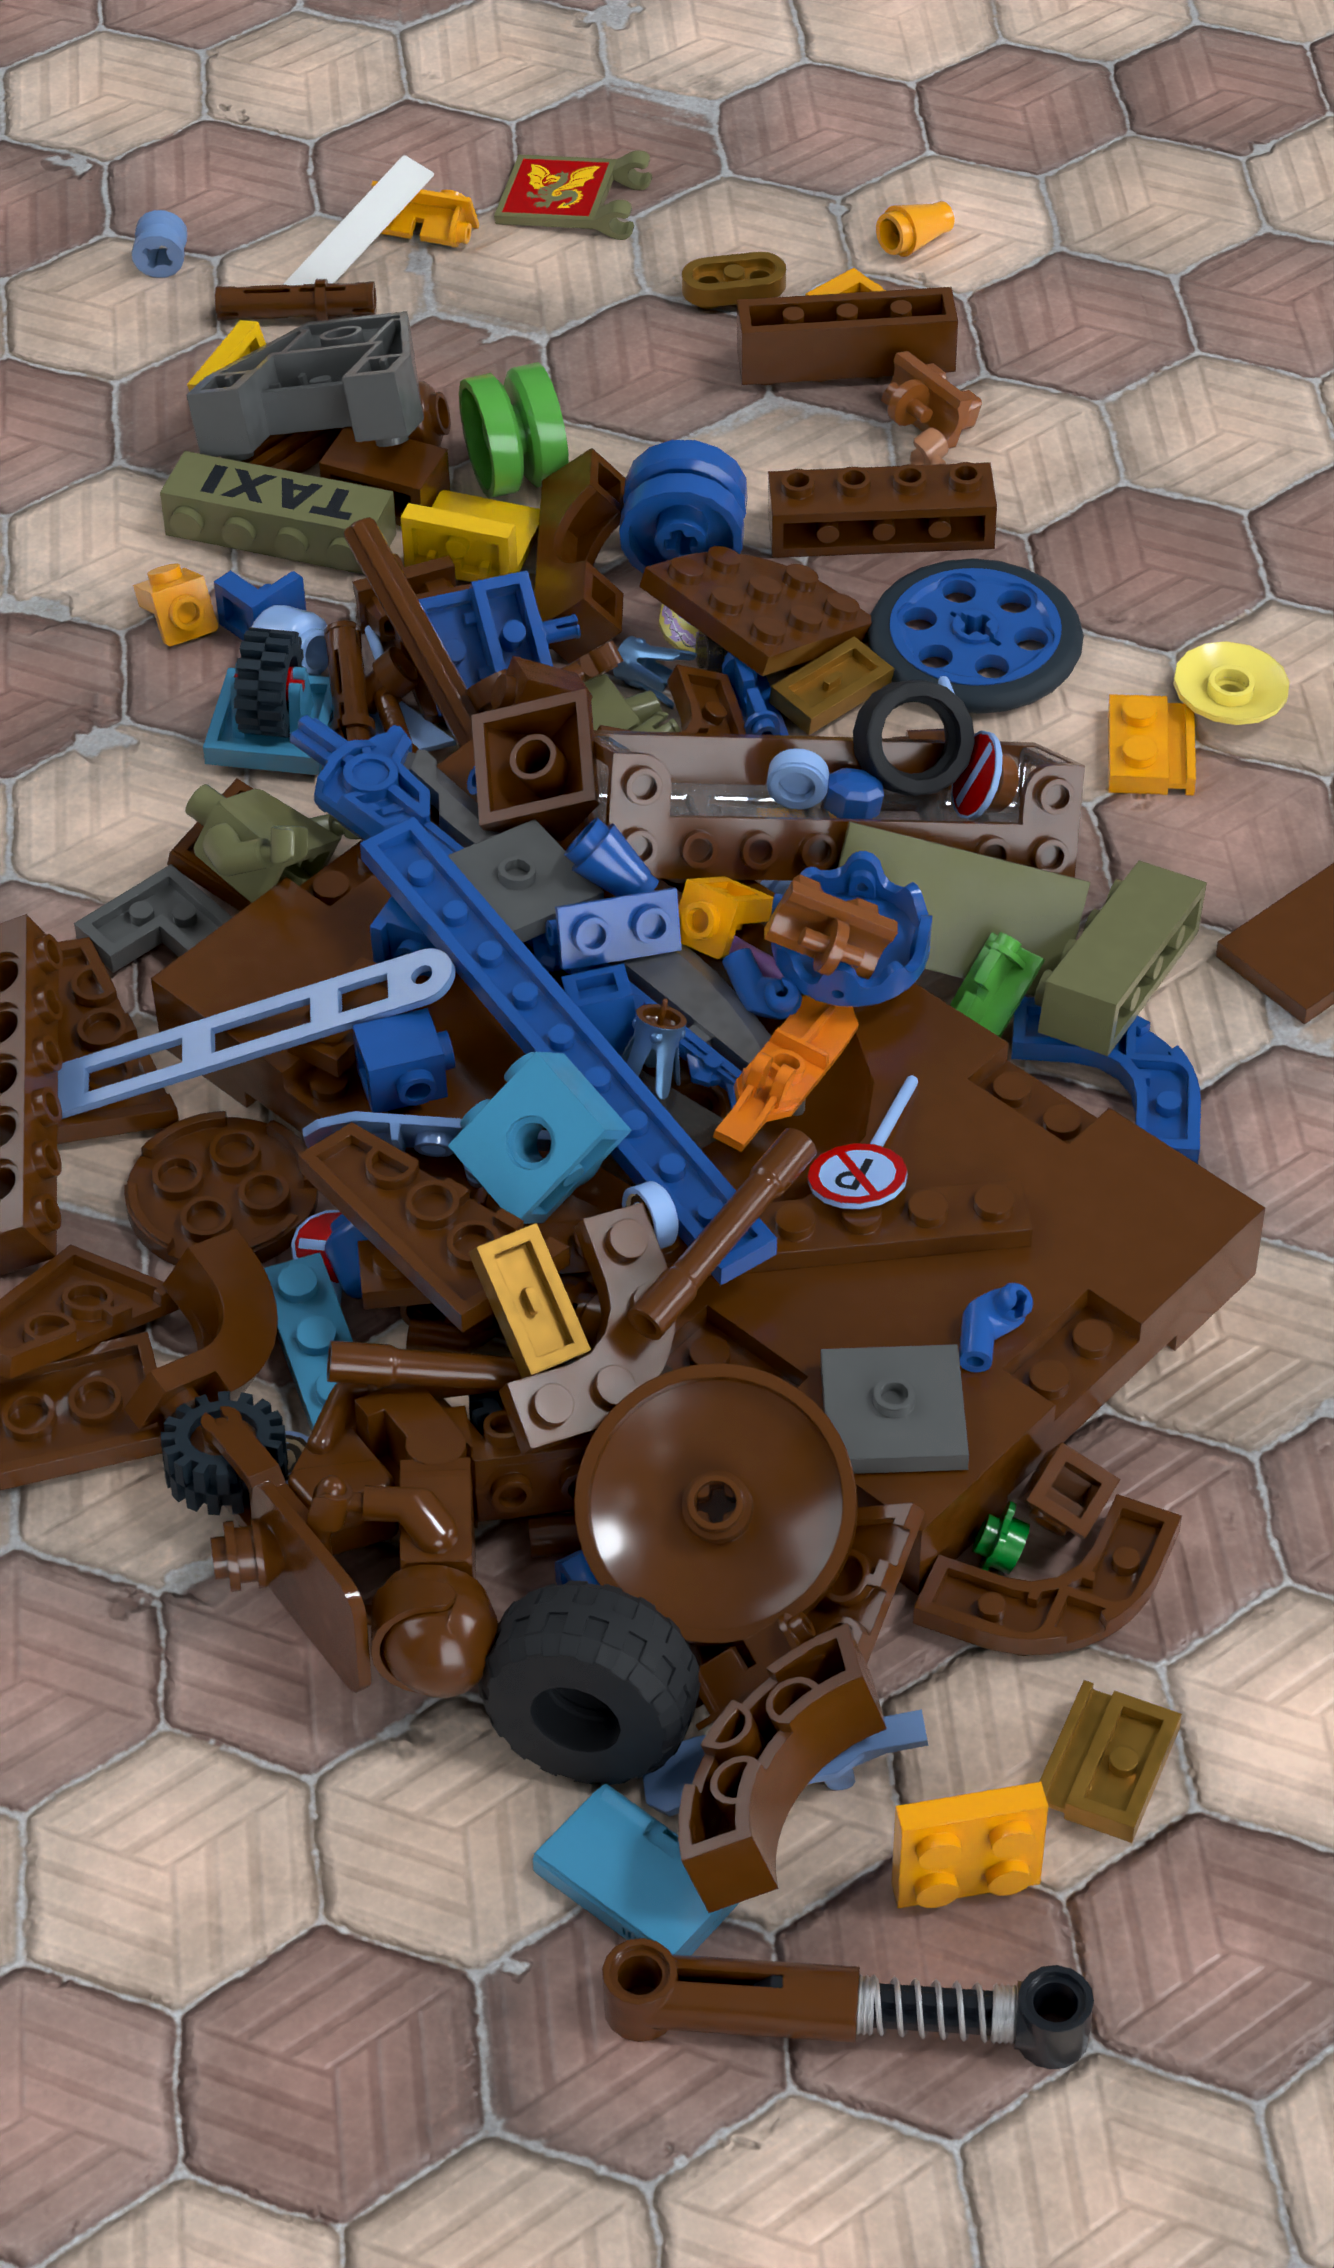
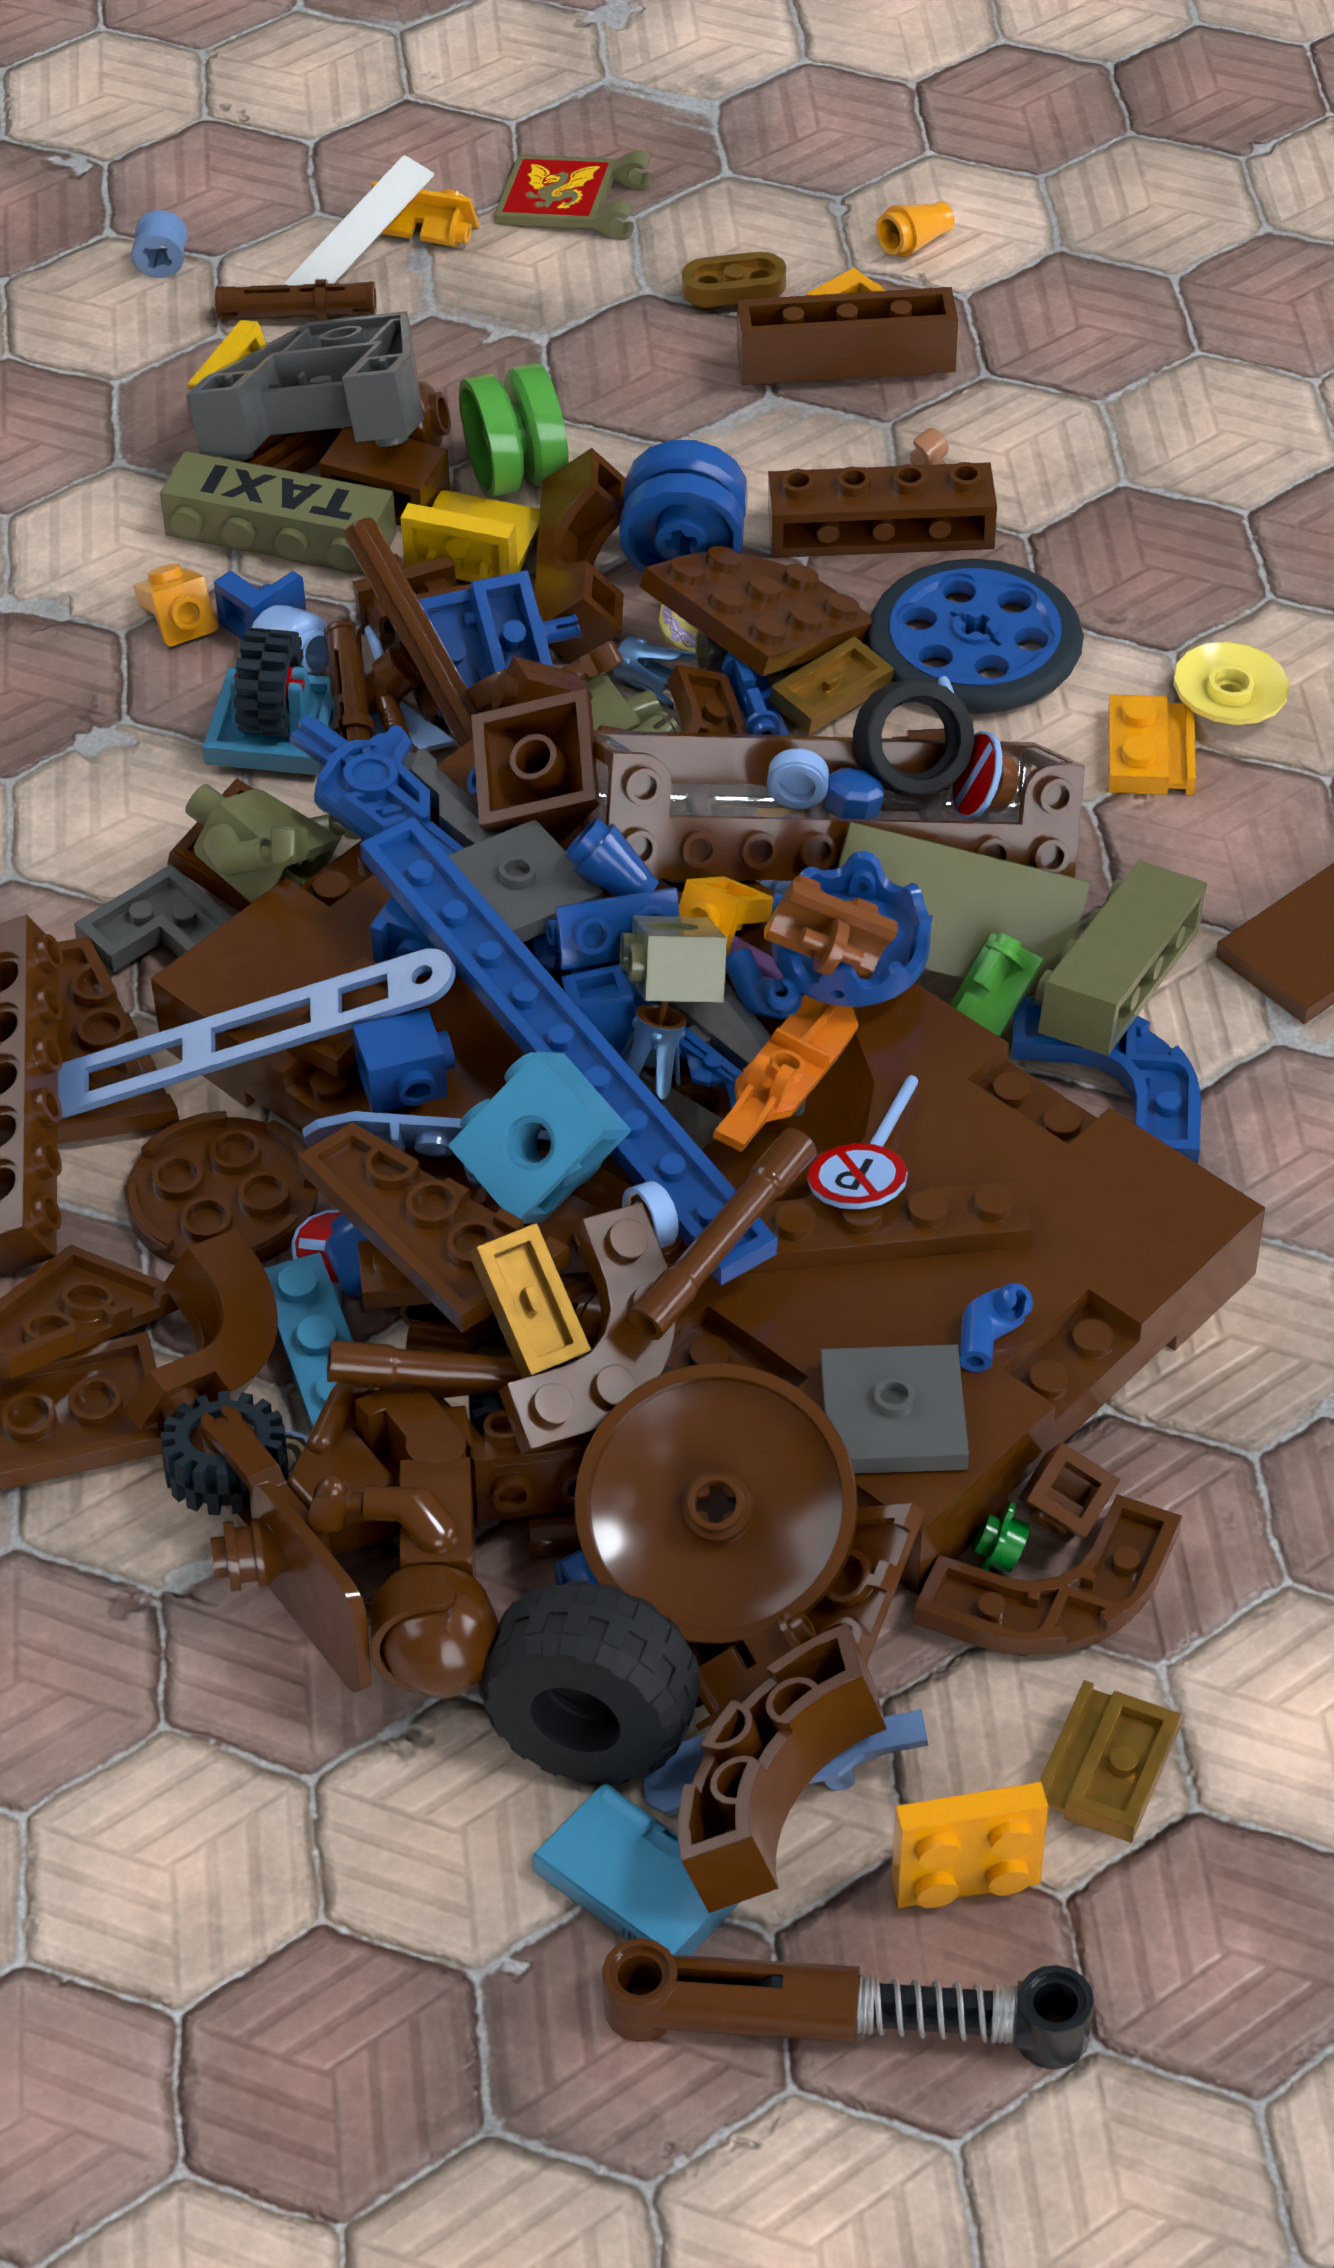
(675, 958): none -> brick
(926, 399): dark orange hips -> none

